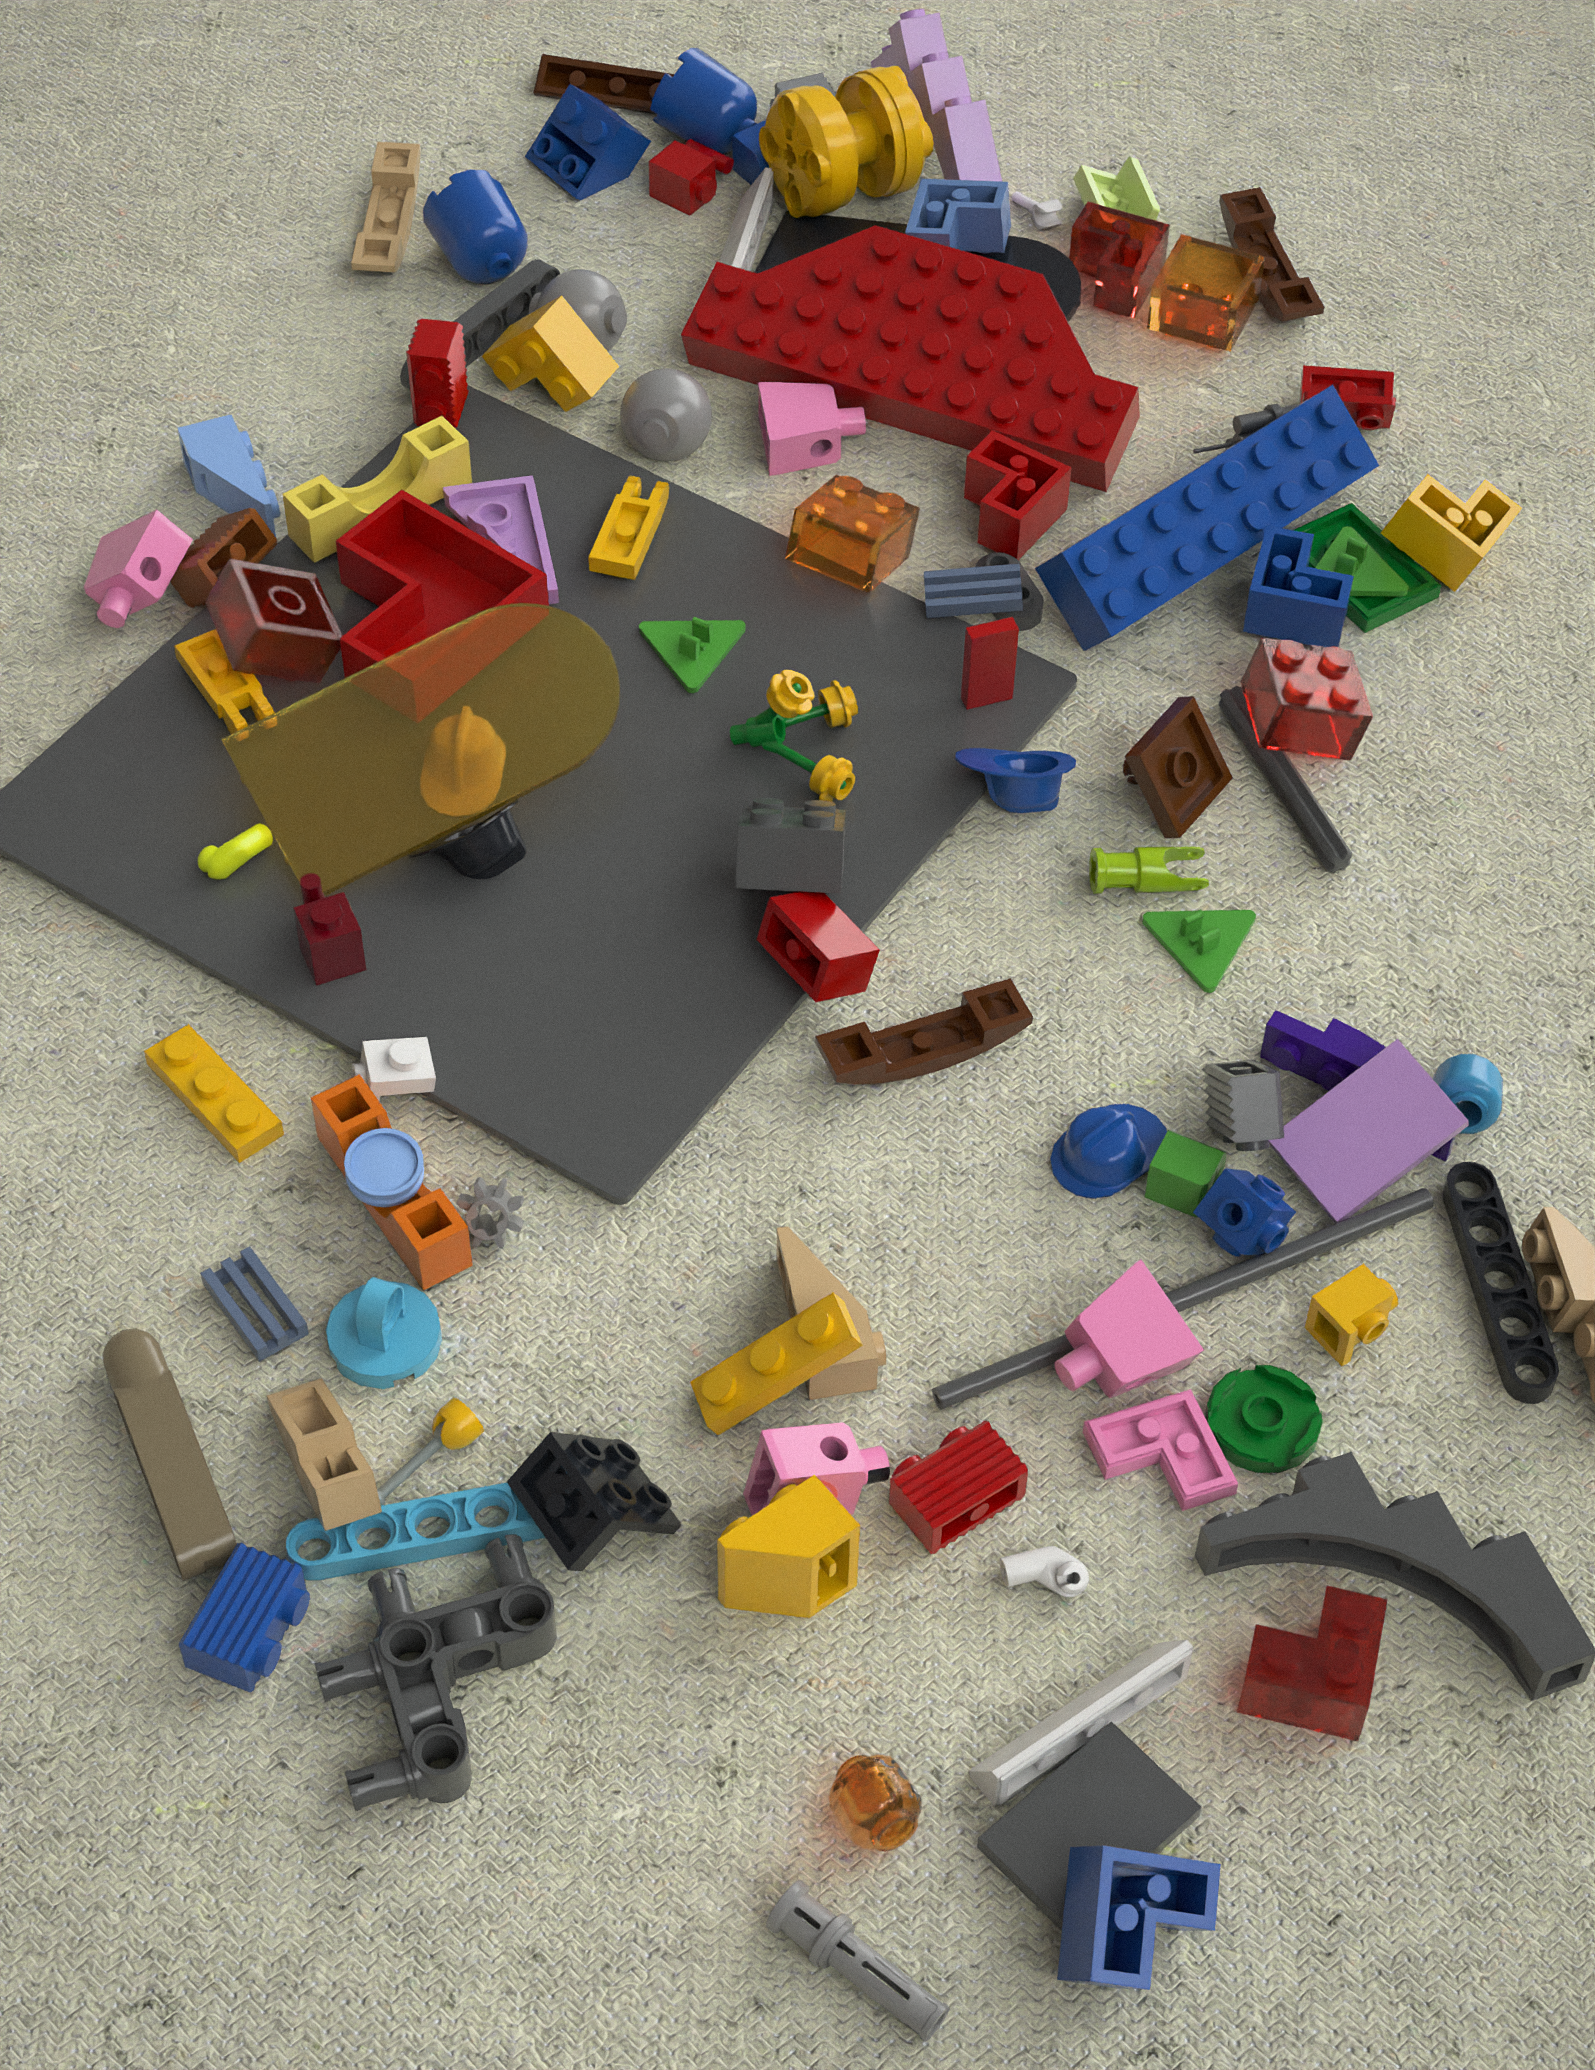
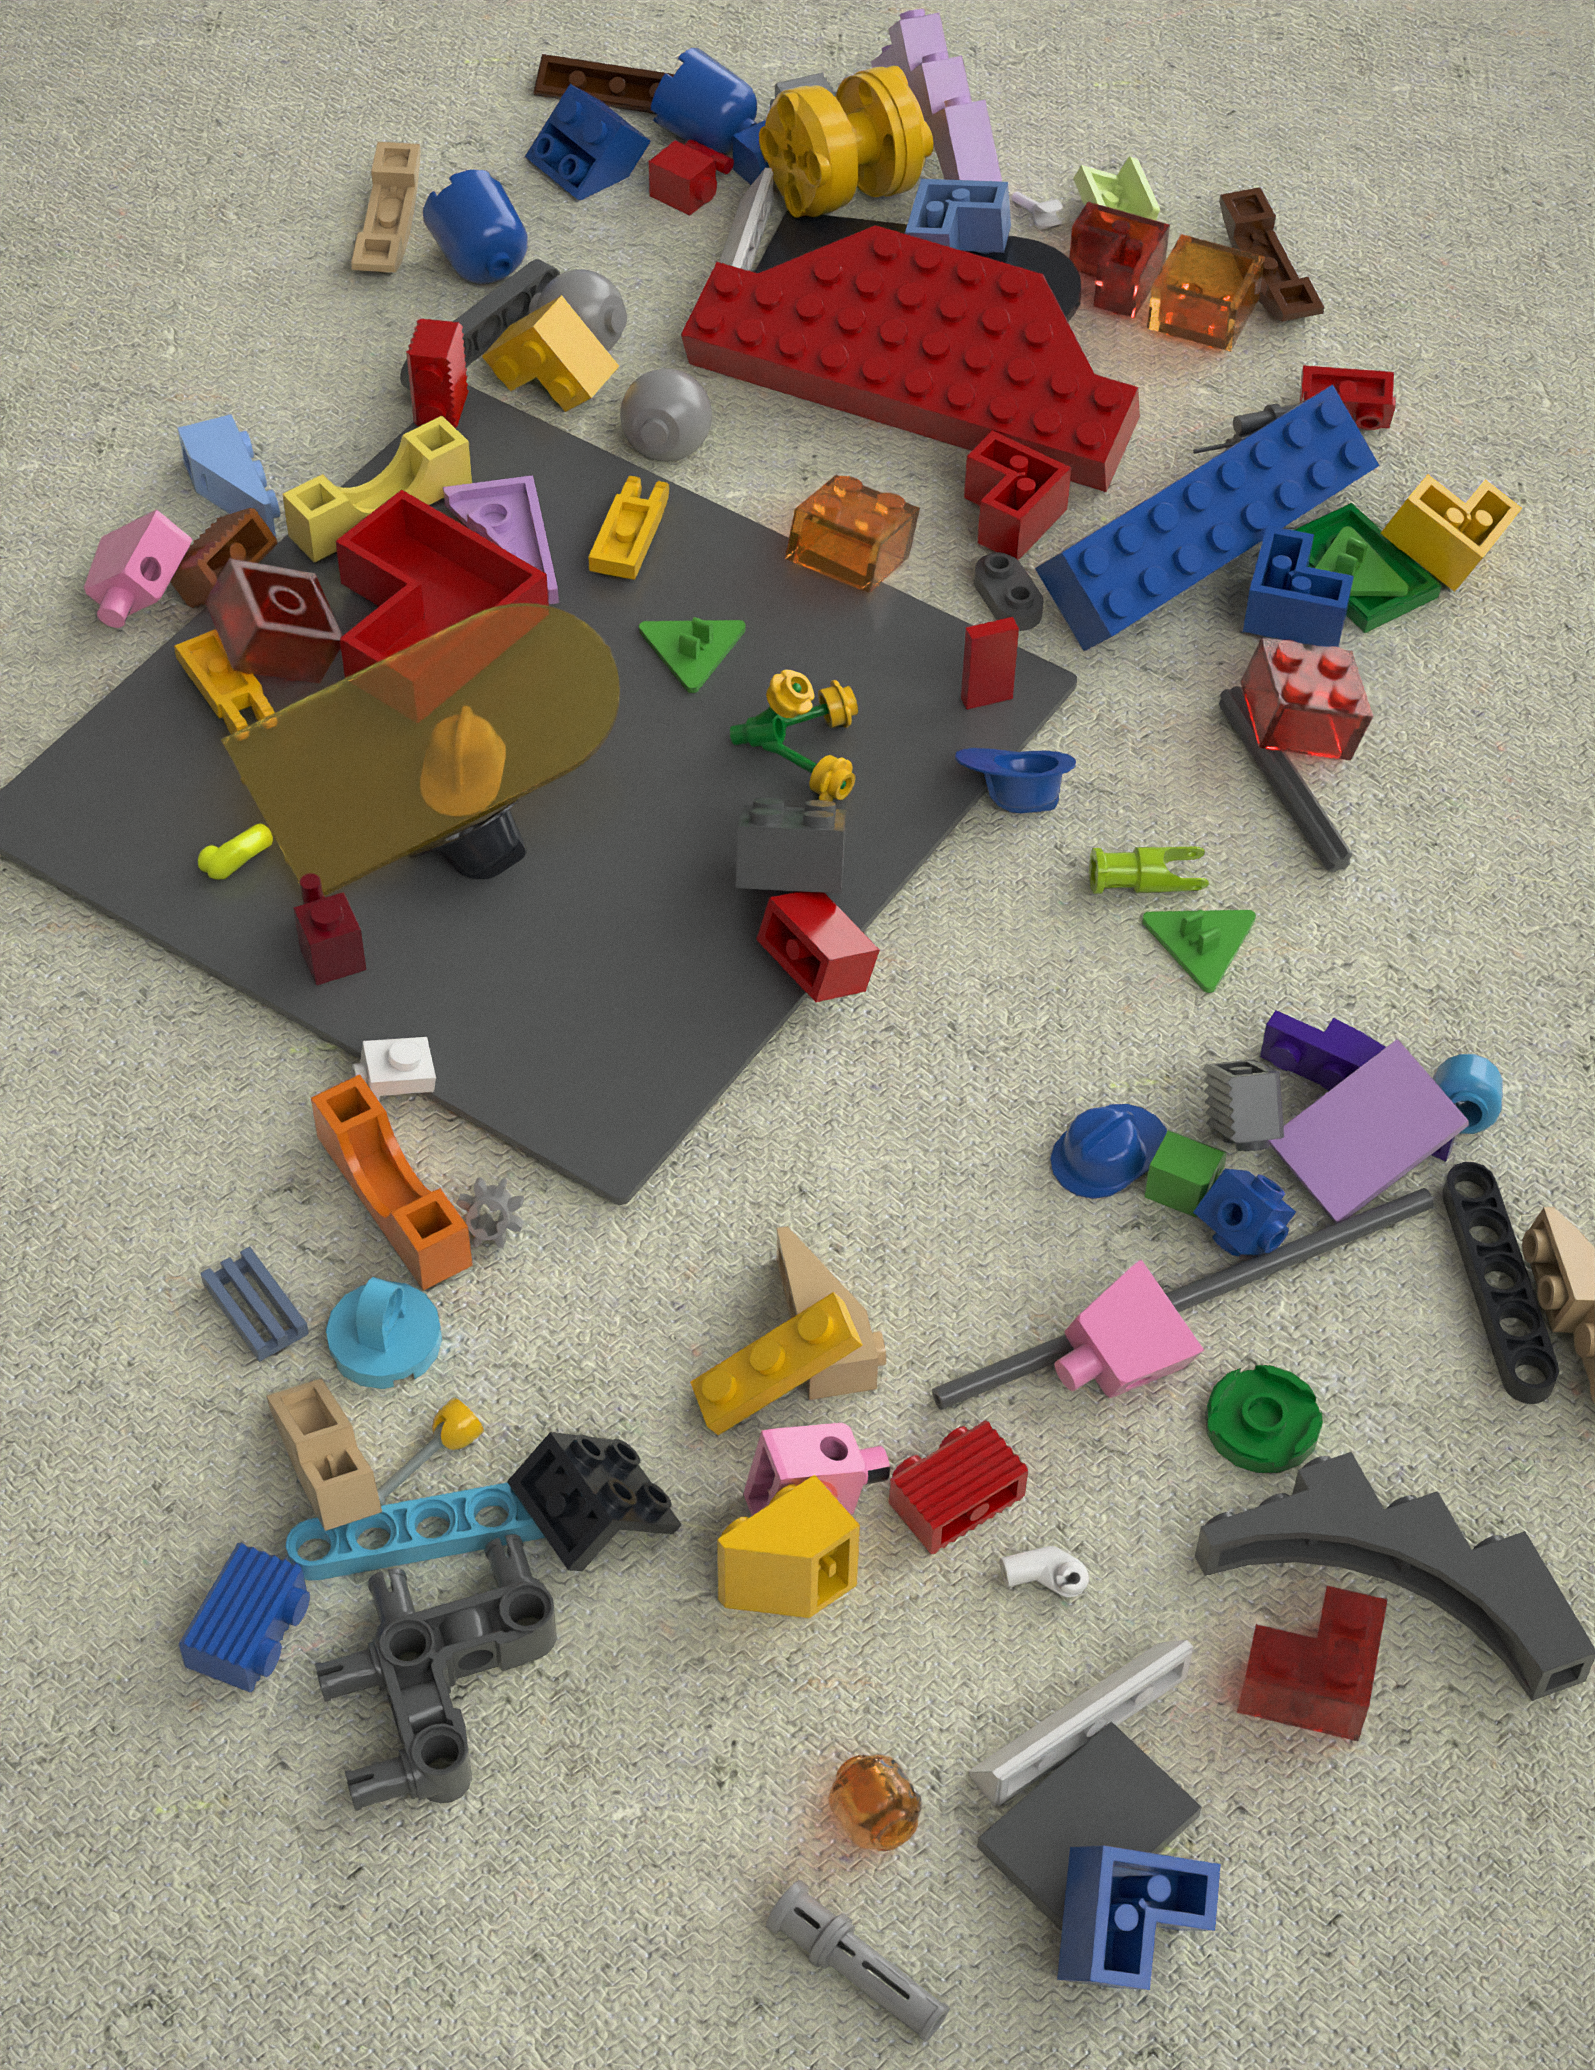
(168, 1453): dark tan piece -> none
(214, 1093): yellow plate -> none
(384, 1167): light blue piece -> none
(803, 425): bright pink torso -> none
(928, 1043): reddish brown slope -> none
(972, 584): sand blue tile -> none
(1165, 1433): bright pink tile -> none
(1177, 767): reddish brown tile -> none
(1350, 1312): yellow brick -> none

